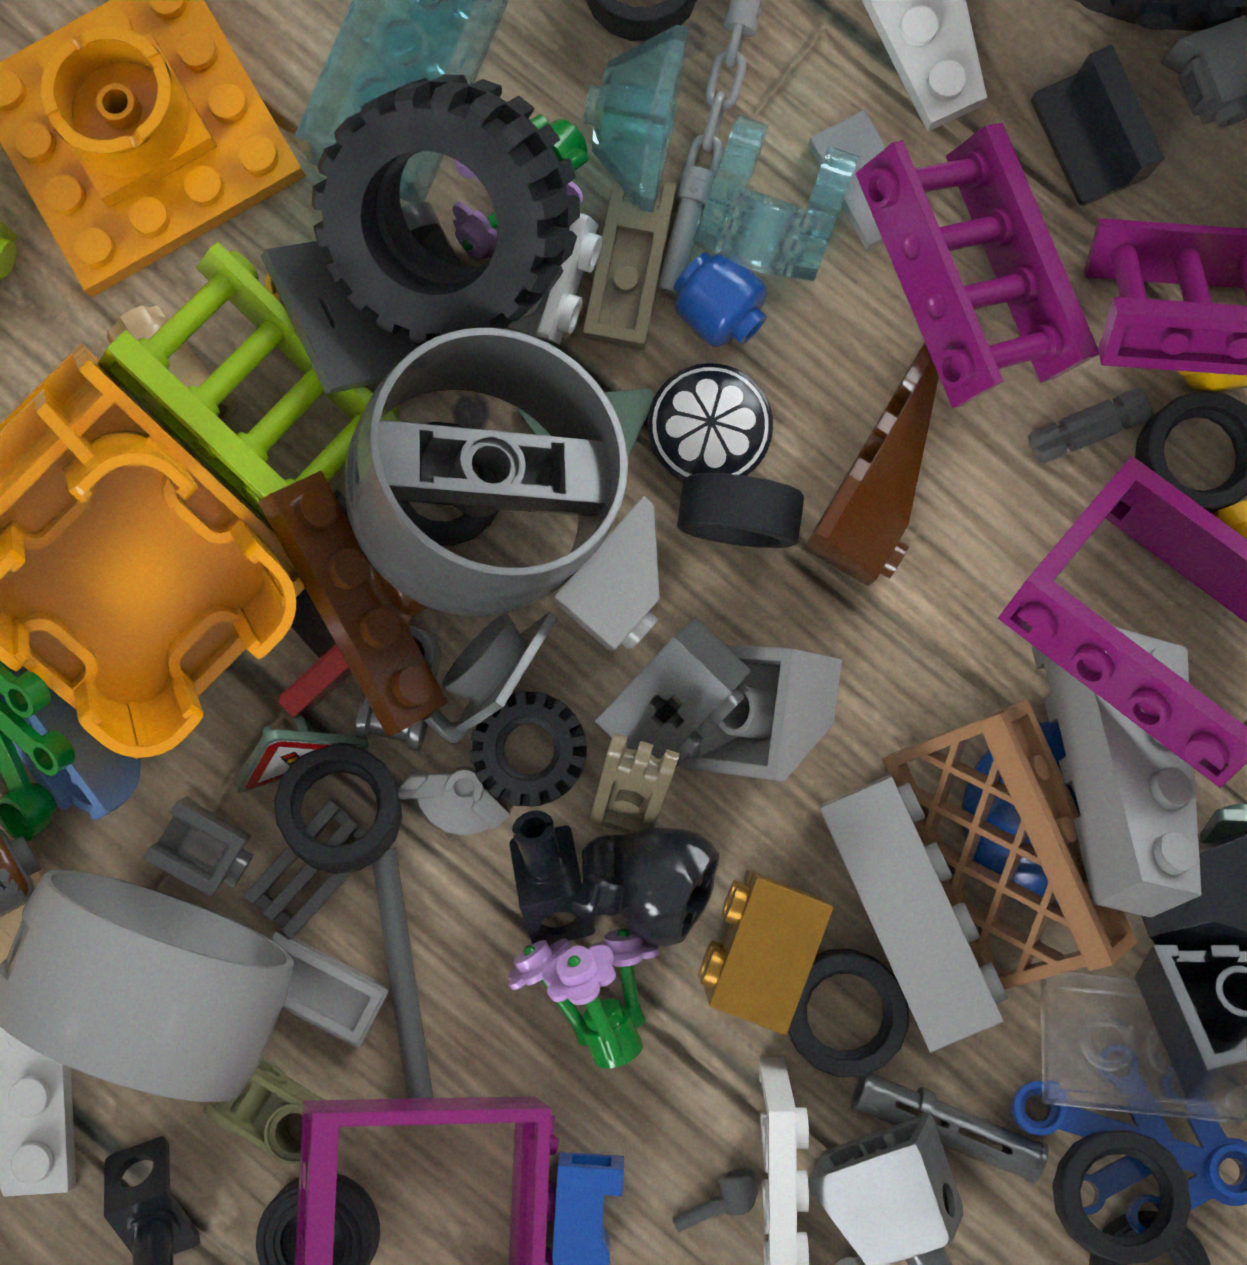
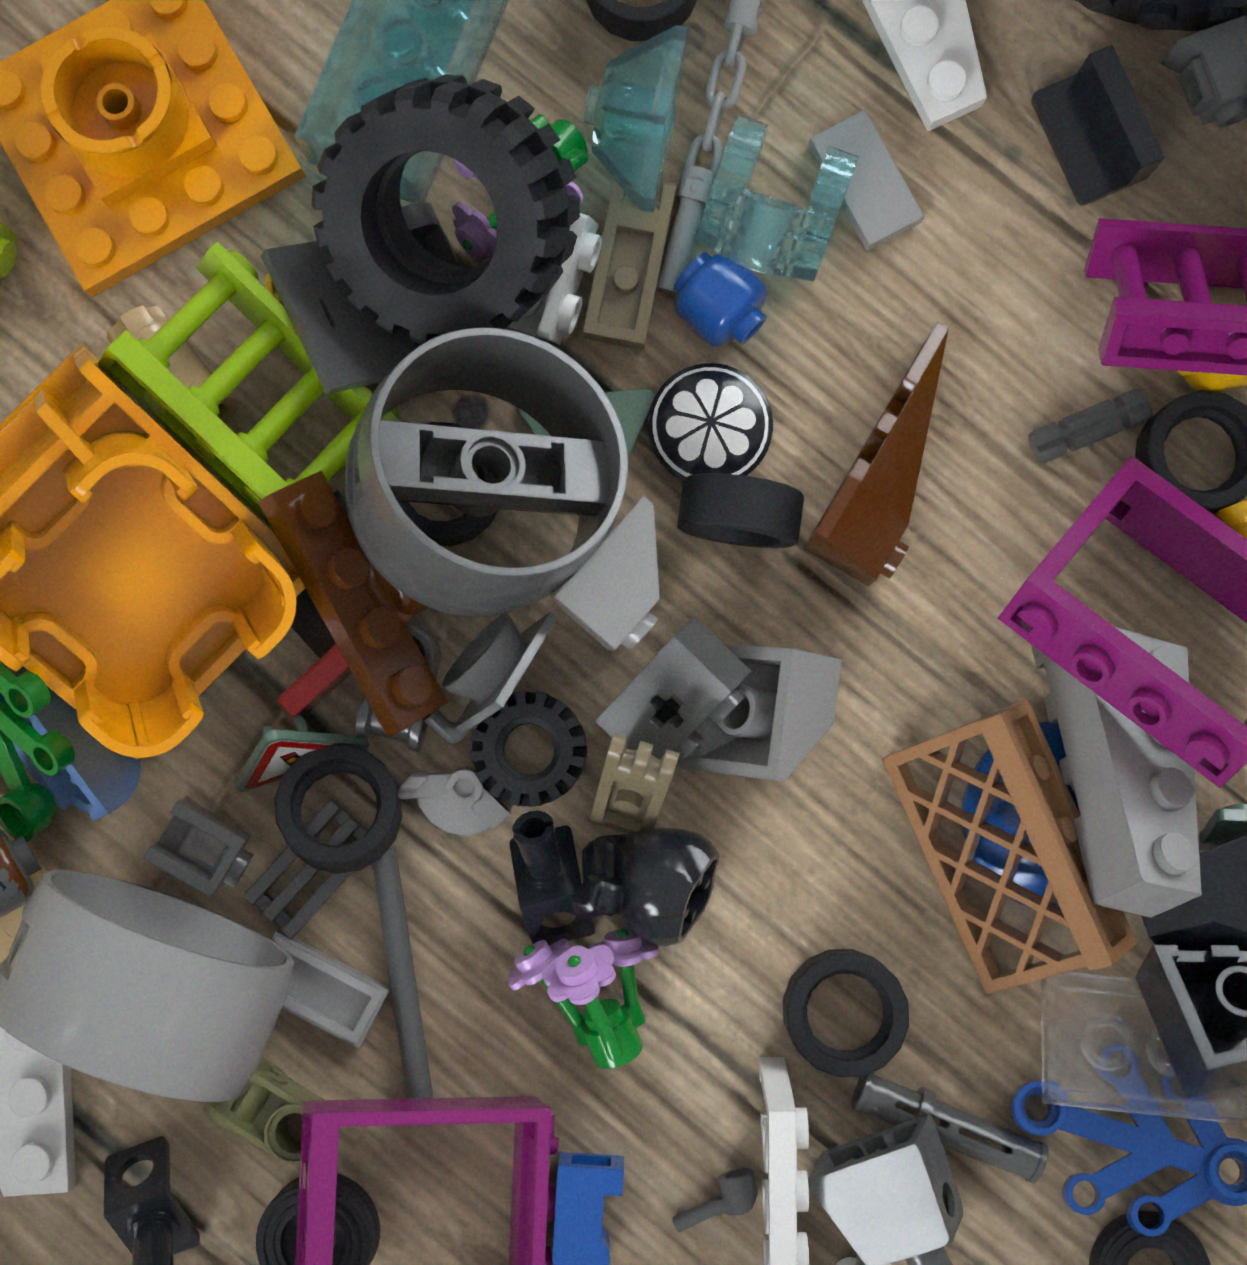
(765, 951): pearl gold piece -> none
(911, 911): light grey brick -> none
(1017, 247): magenta fence -> none
(1173, 1190): black tyre -> none

